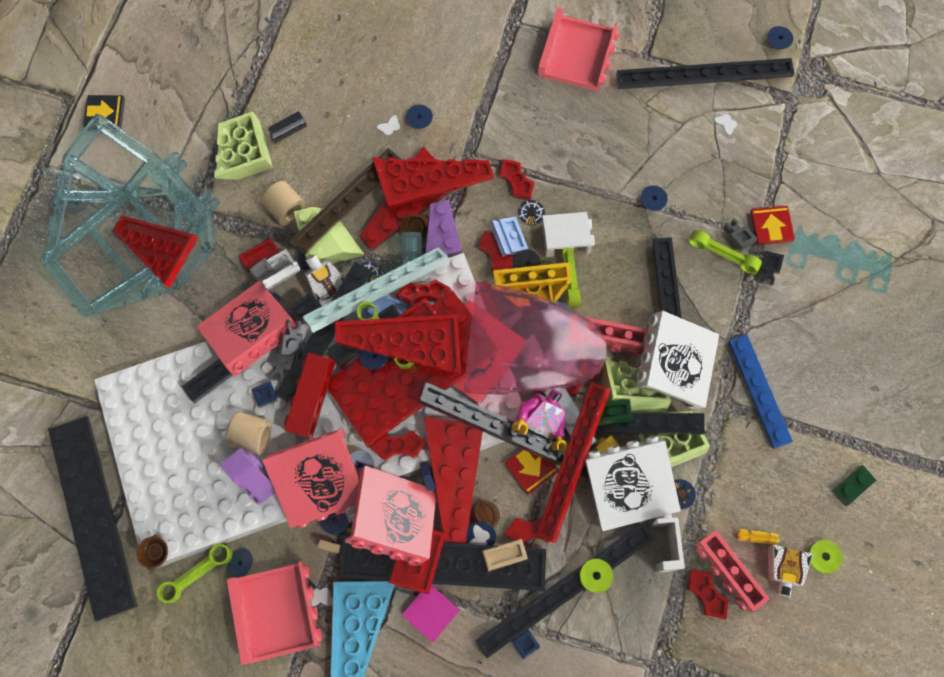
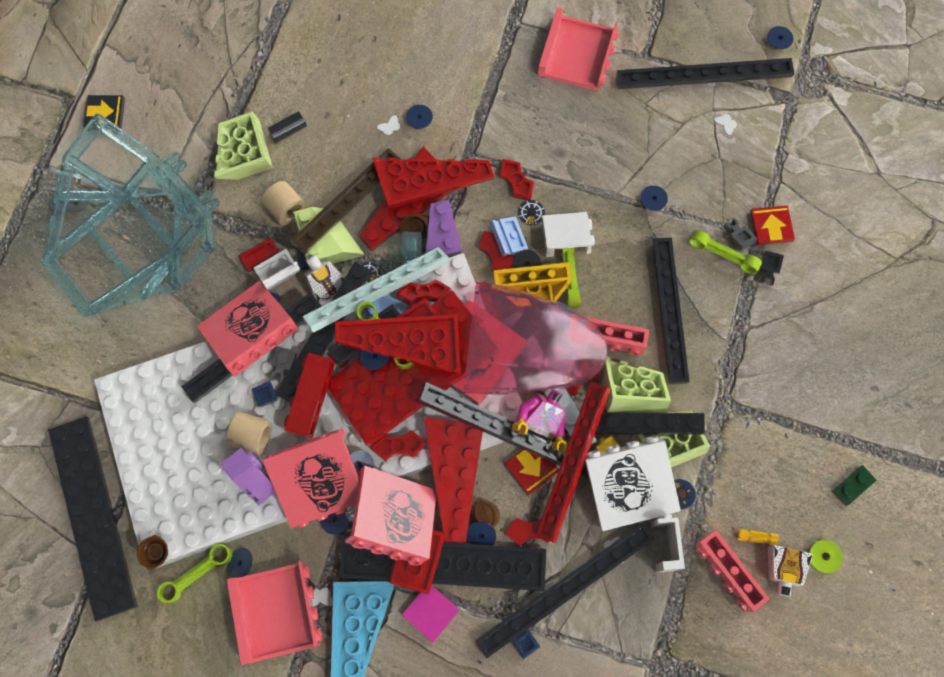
(157, 246): red wing -> none
(262, 270): flat silver tile -> none
(292, 341): plate -> none
(331, 547): tan tile -> none
(427, 476): dark blue tile -> none
(480, 536): white sticker -> none
(505, 555): tan tile -> none
(589, 582): lime piece -> none
(616, 412): dark green plate -> none
(678, 359): white panel -> none
(714, 603): red tile -> none
(760, 392): blue plate -> none
(851, 257): clear light blue piece -> none

